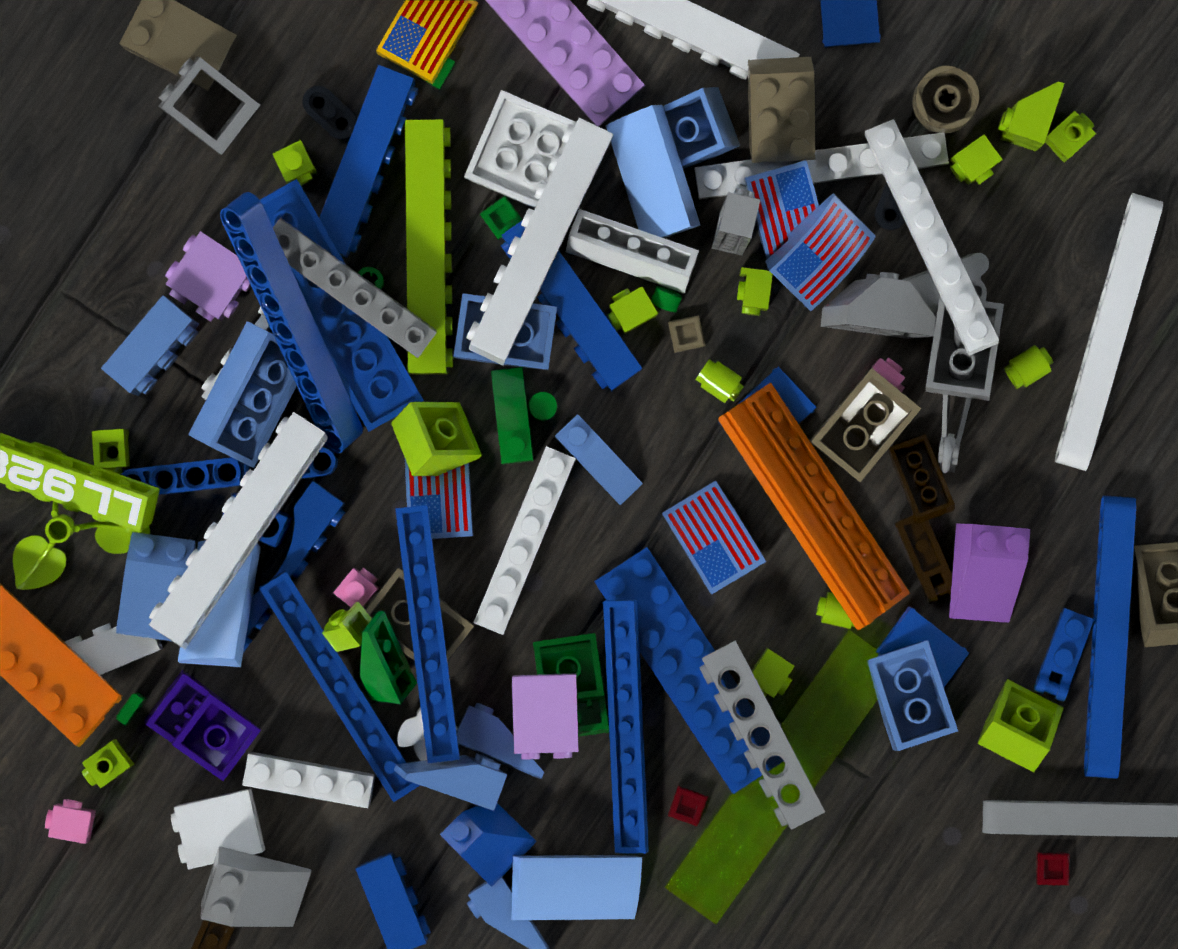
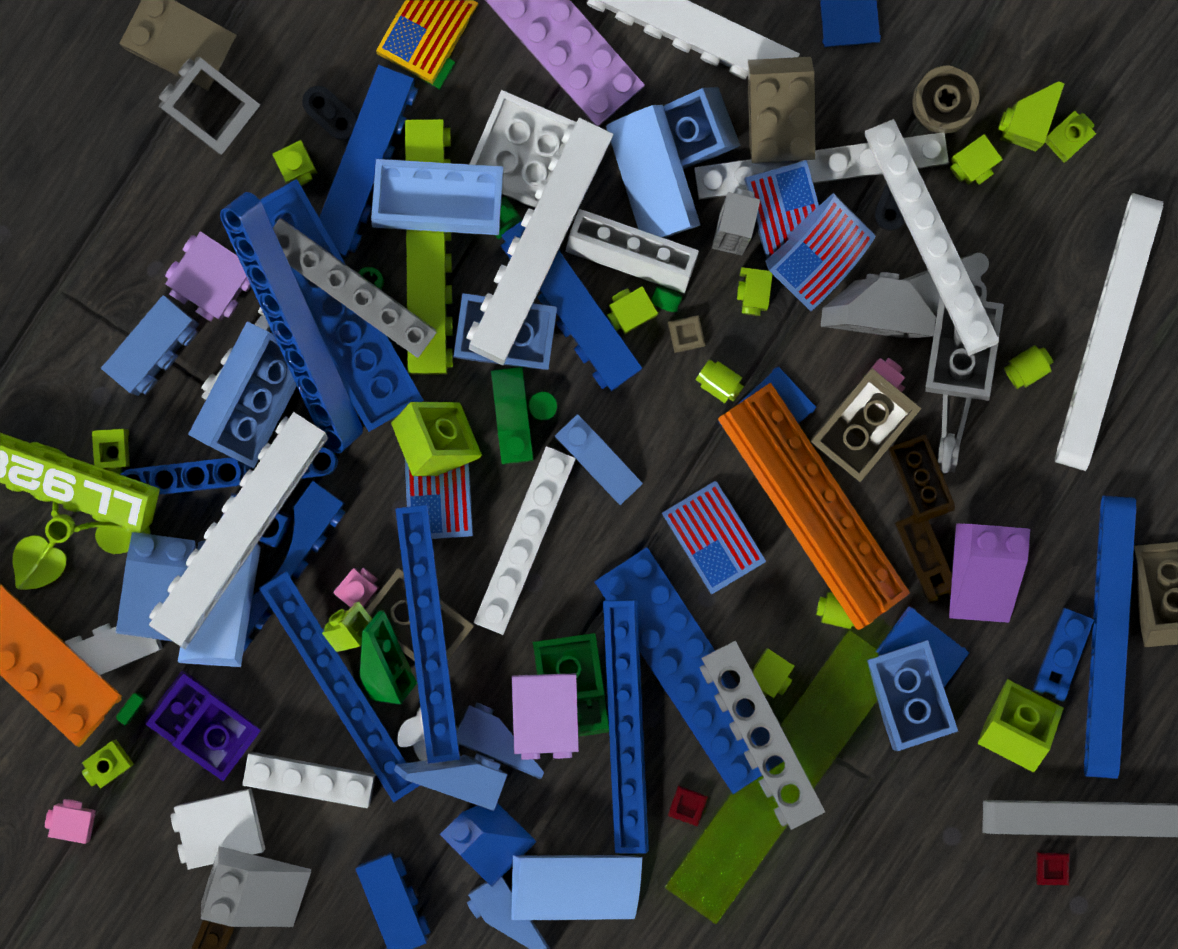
(437, 197): none -> light blue slope

